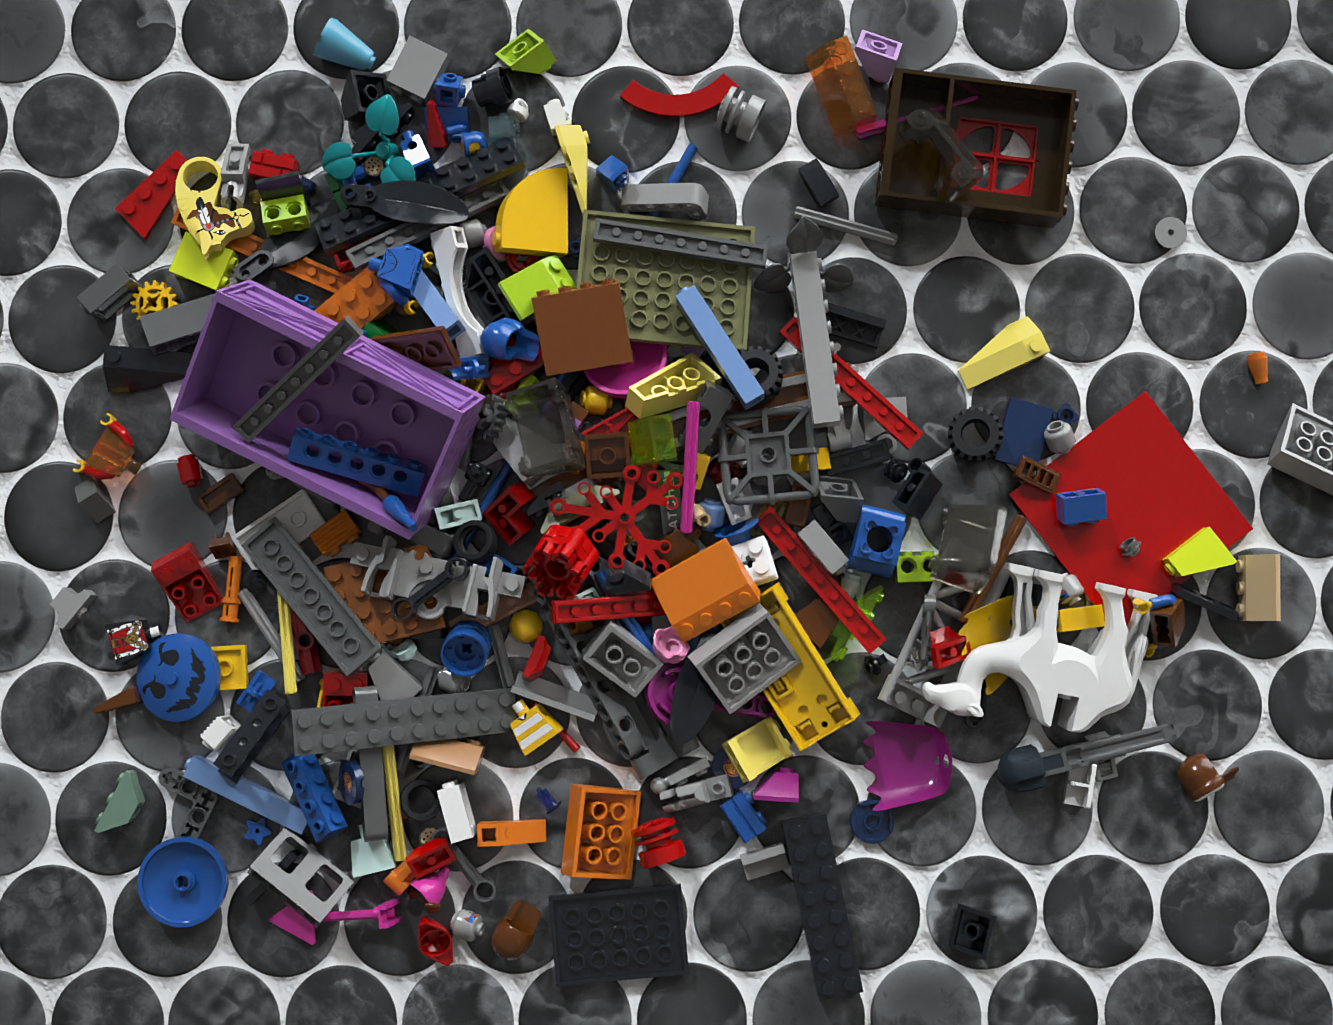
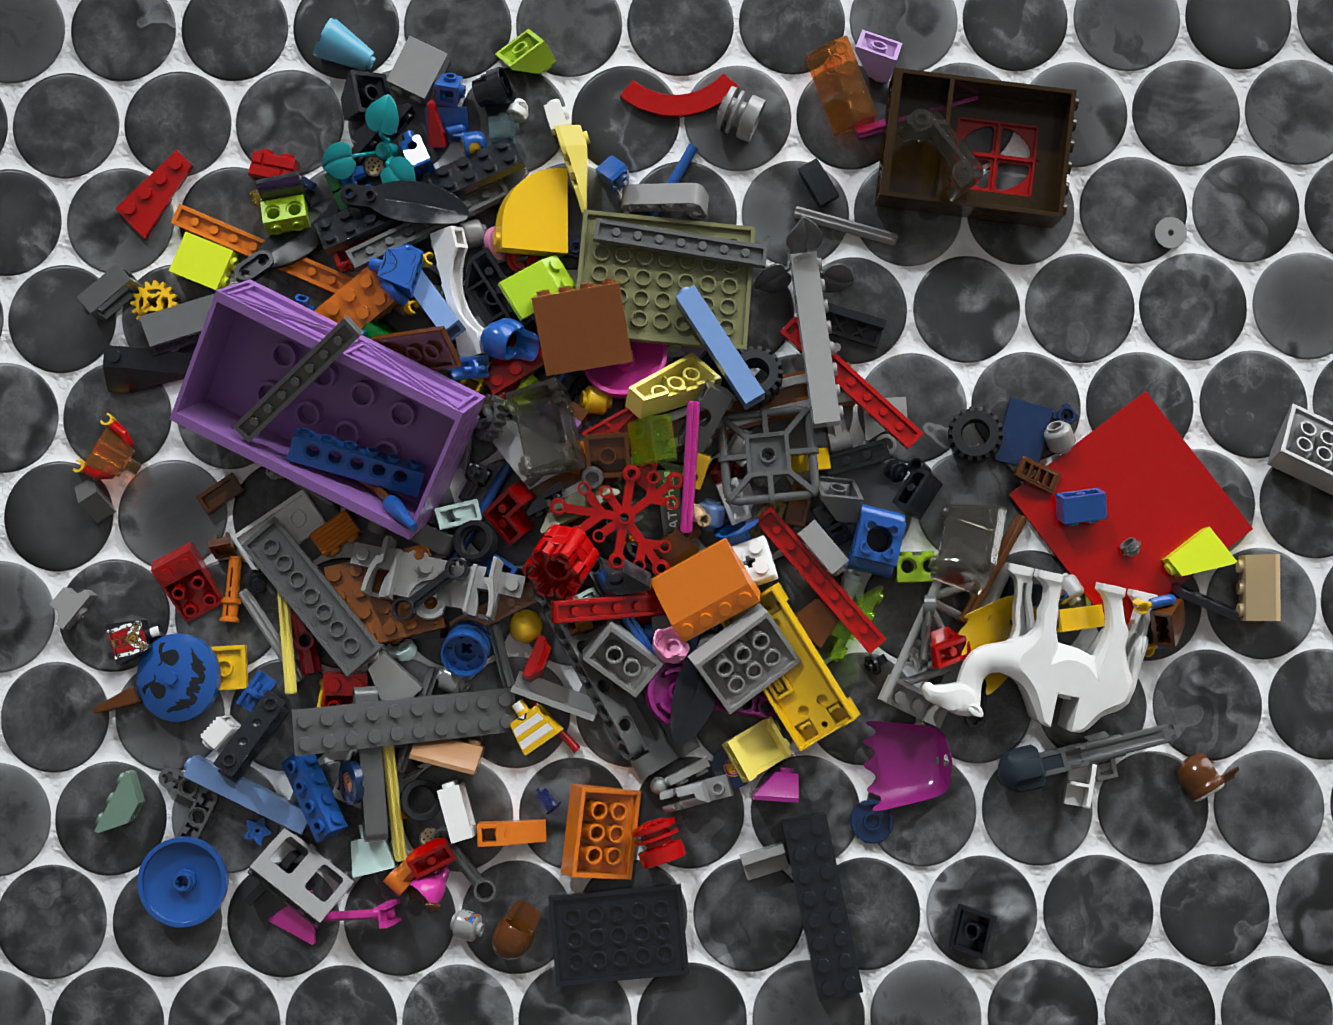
(189, 470): red brick -> none
(201, 212): light yellow animal -> none
(235, 174): light grey plate -> none
(435, 941): red hat -> none
(593, 476): none -> dark grey tile
(743, 816): blue brick -> none
(1008, 350): light yellow wedge -> none
(1258, 366): orange cone -> none

